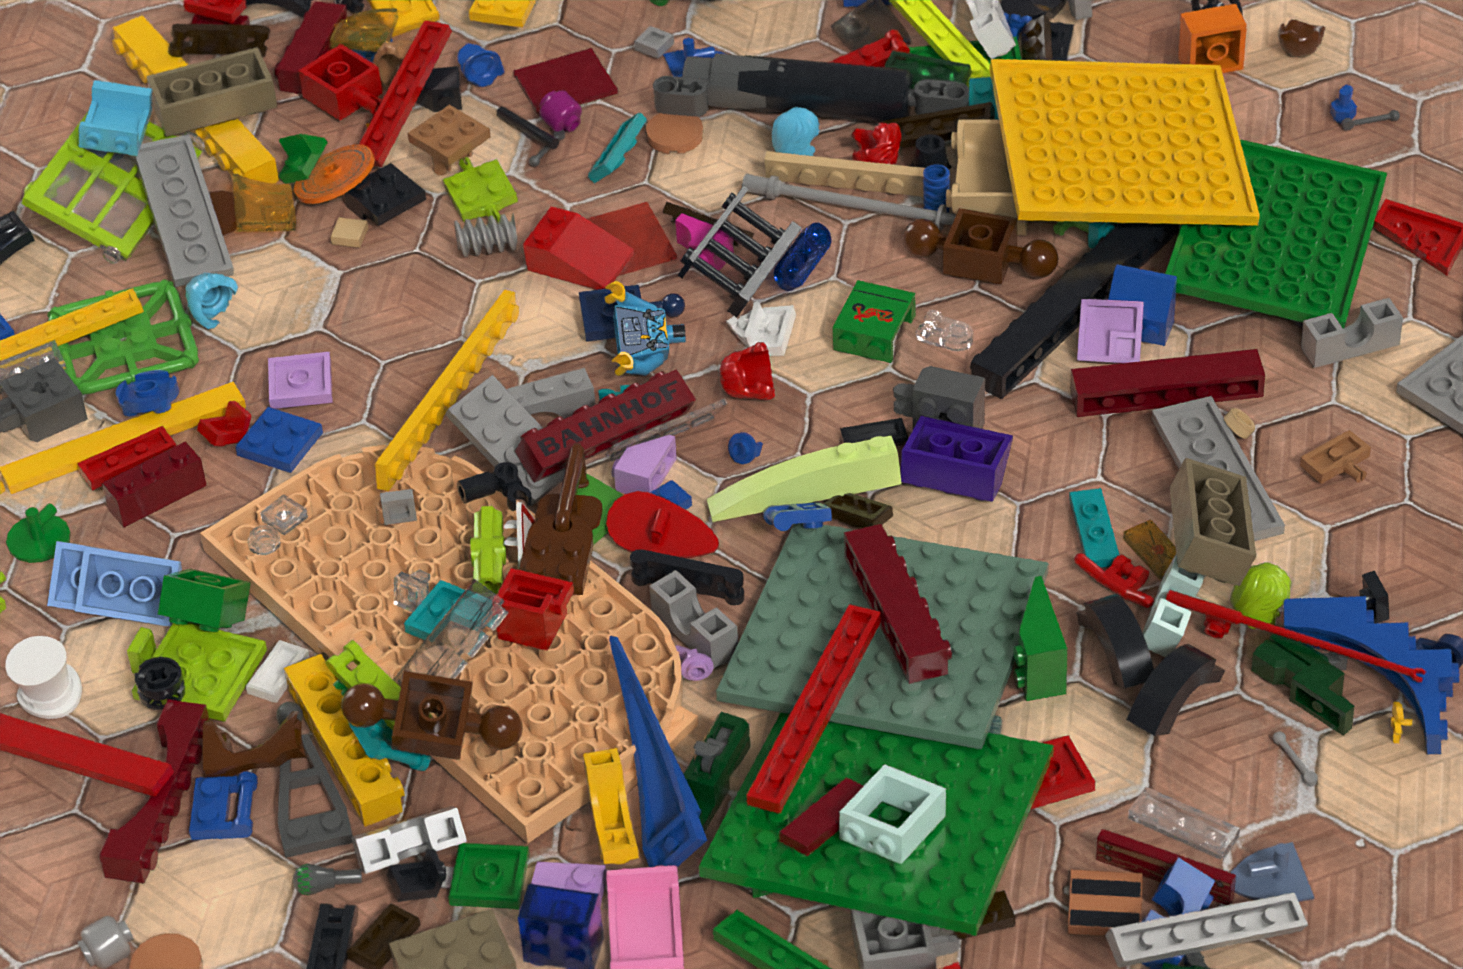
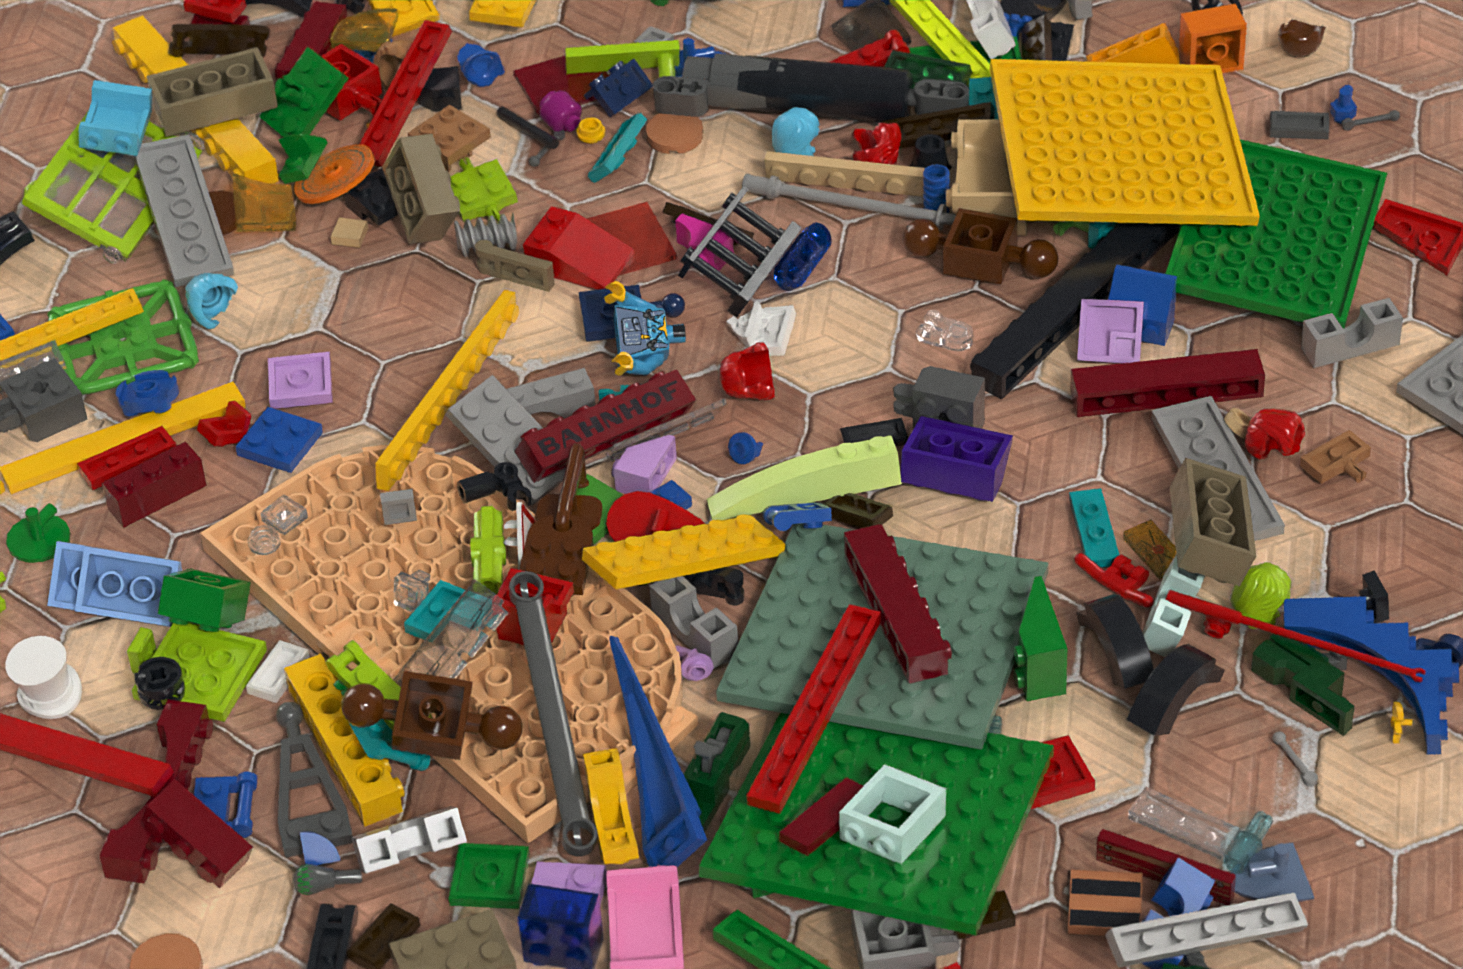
(105, 942): light grey head -> none
(196, 834): none -> dark red brick
(222, 761): reddish brown animal -> none
(304, 95): none -> green plate
(318, 849): none -> tile
(417, 879): black bracket -> none
(421, 188): none -> dark tan brick
(514, 266): none -> dark tan plate
(552, 713): none -> dark grey piece
(590, 130): none -> yellow plate
(601, 58): none -> lime piece
(620, 88): none -> dark blue bracket
(682, 551): none -> yellow plate
(872, 320): green panel -> none
(1150, 46): none -> light orange slope
(1248, 842): none -> clear light blue axle
(1274, 430): none -> red hair
(1299, 125): none -> dark grey tile

